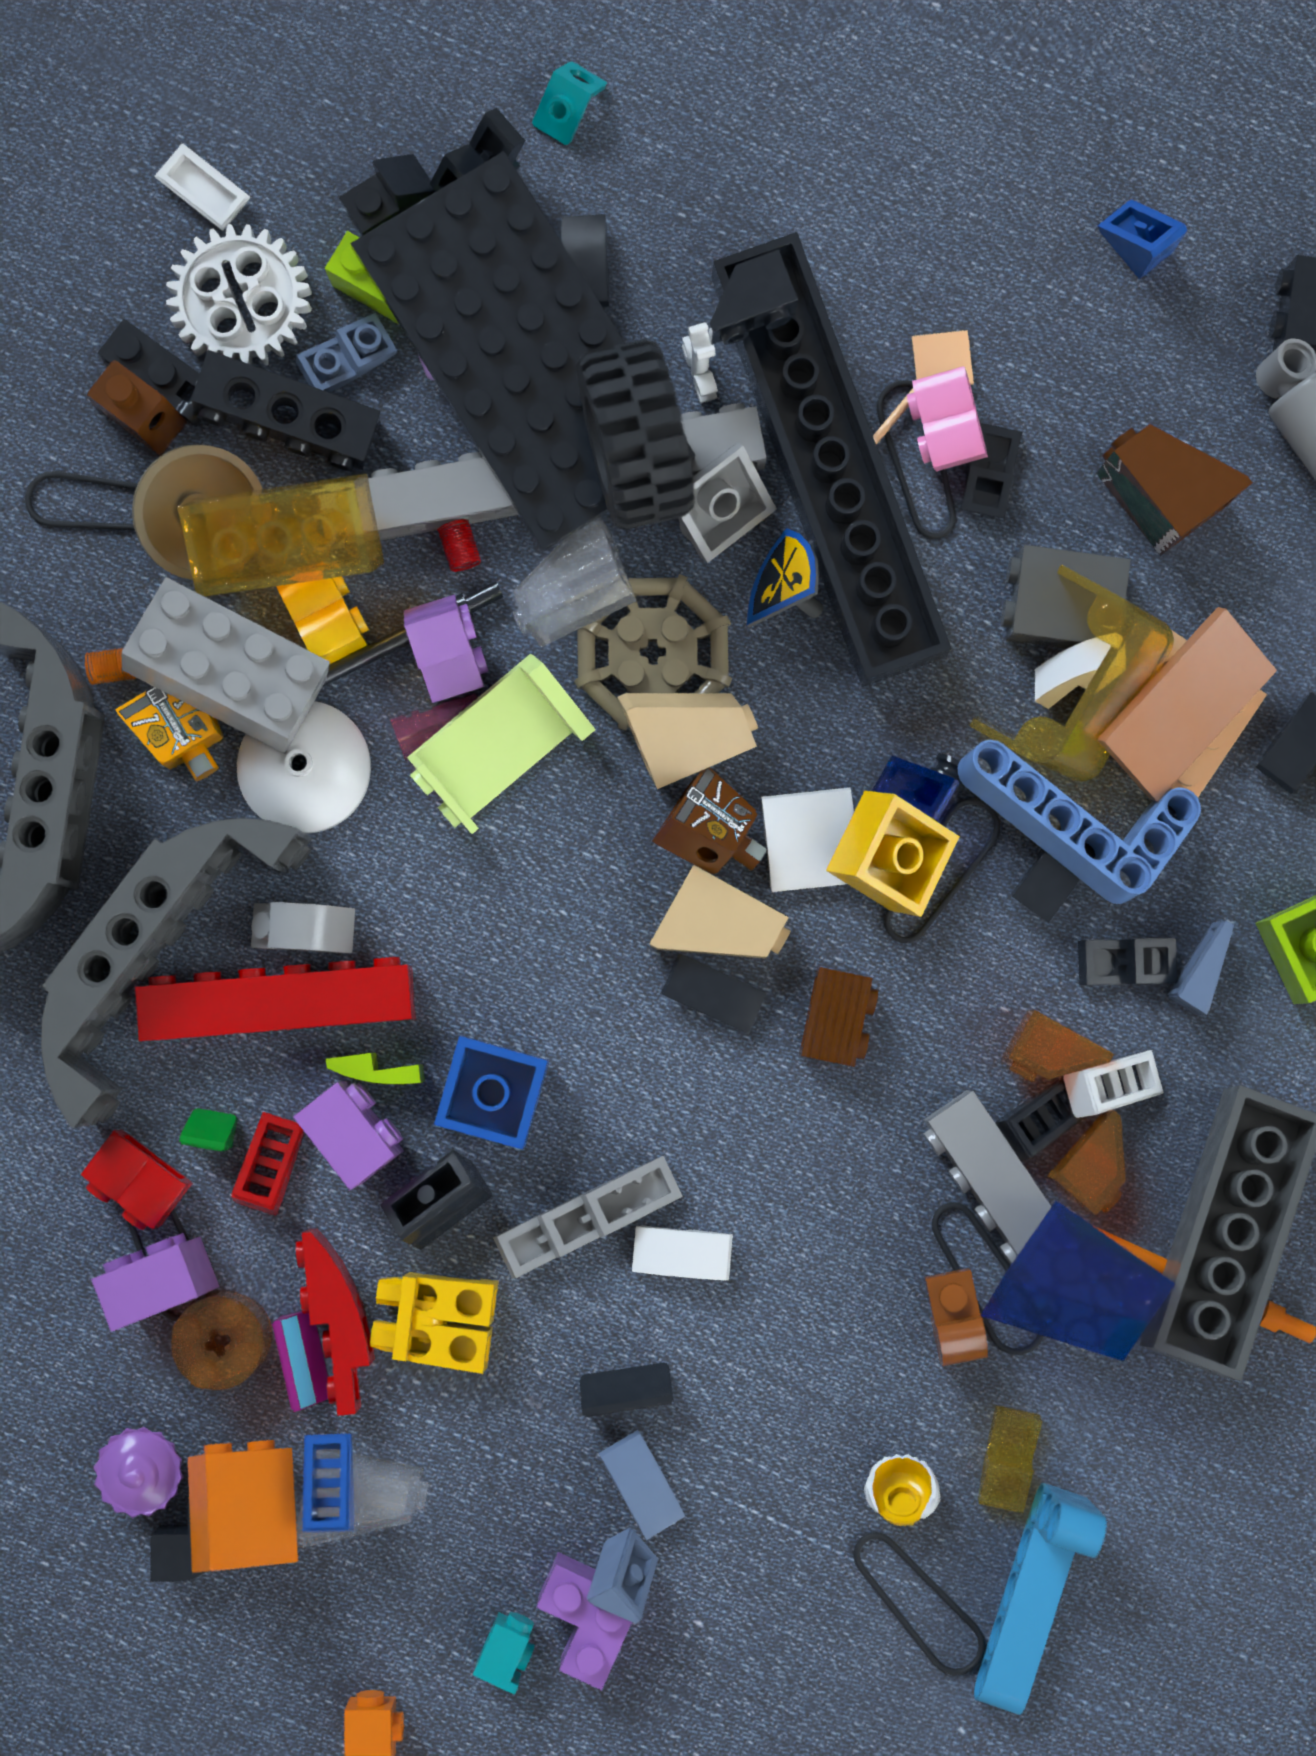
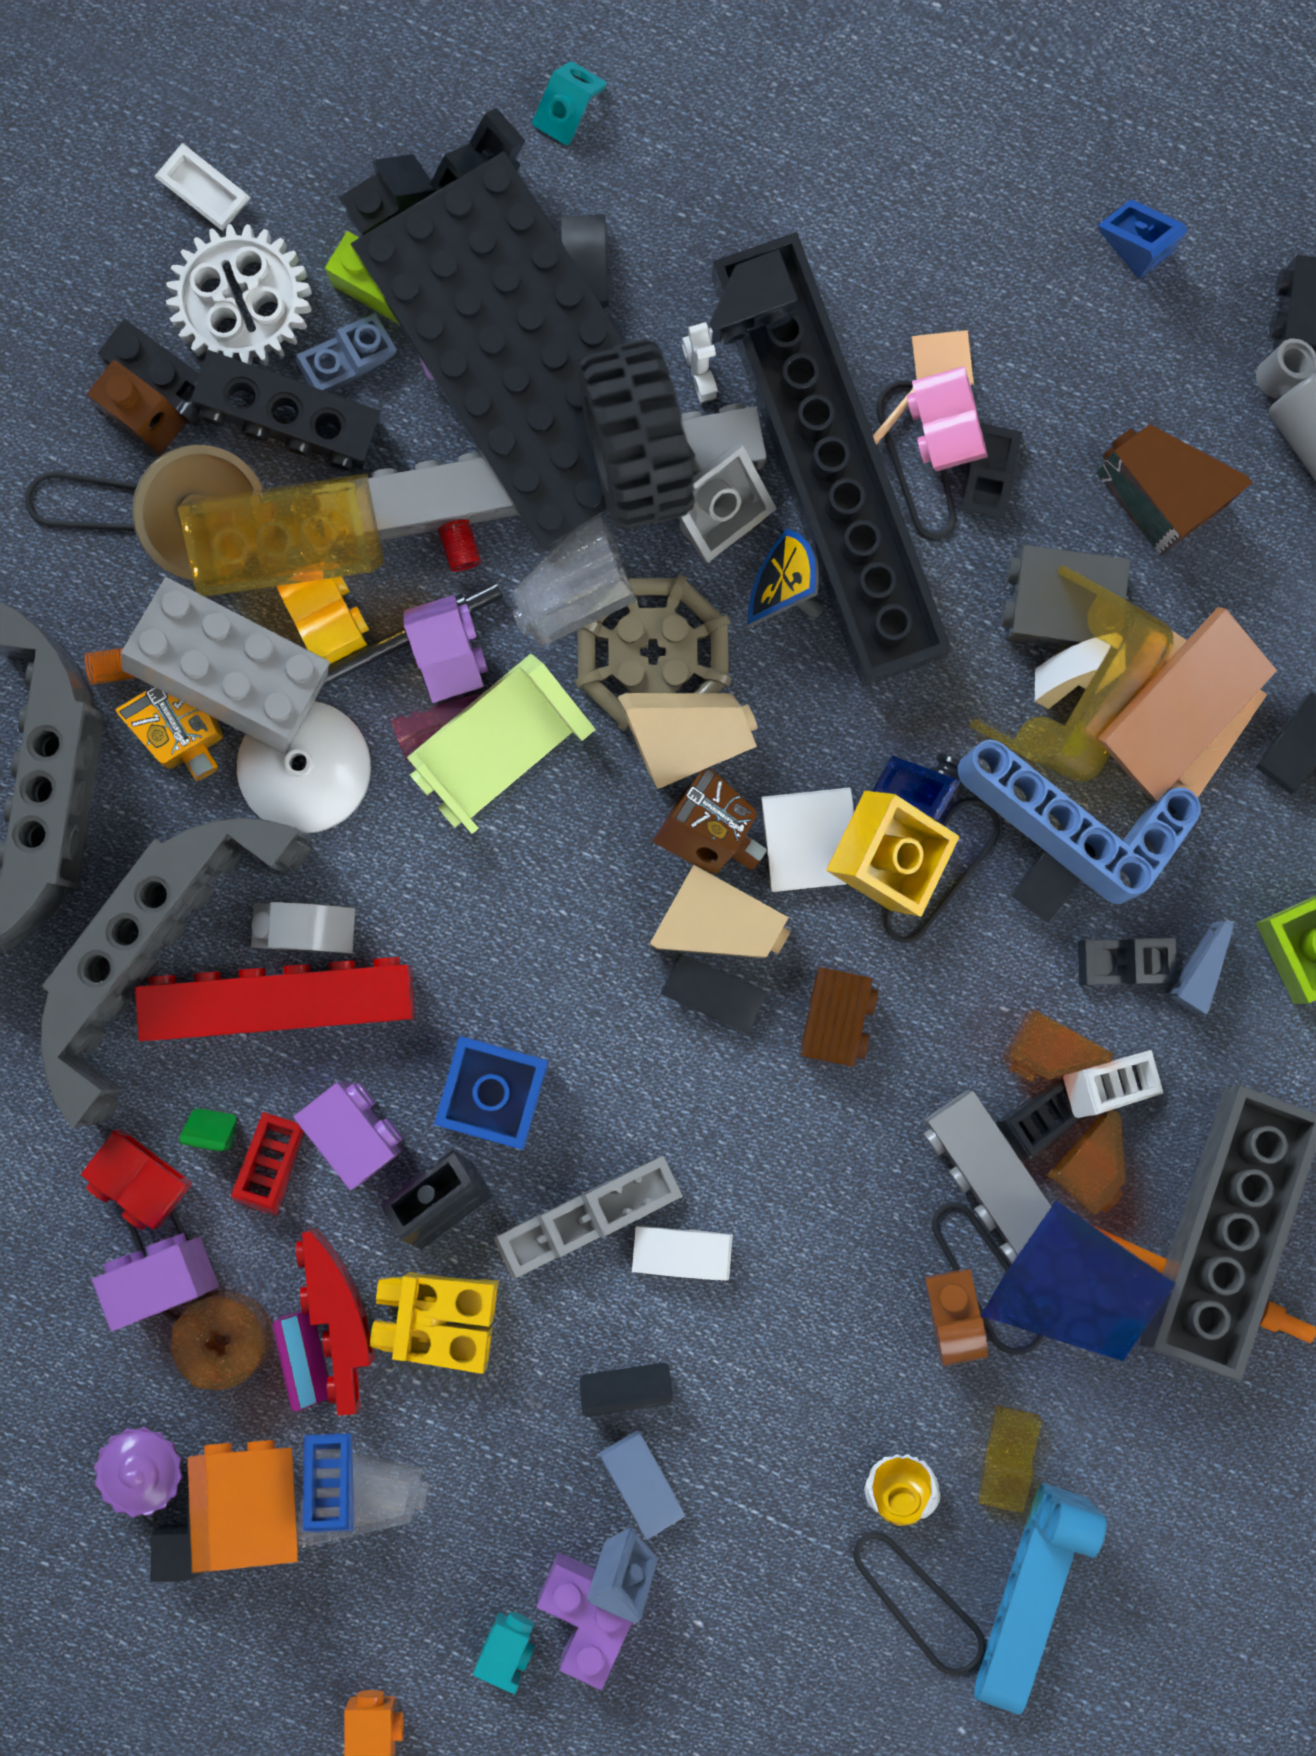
(365, 1068): lime slope -> none

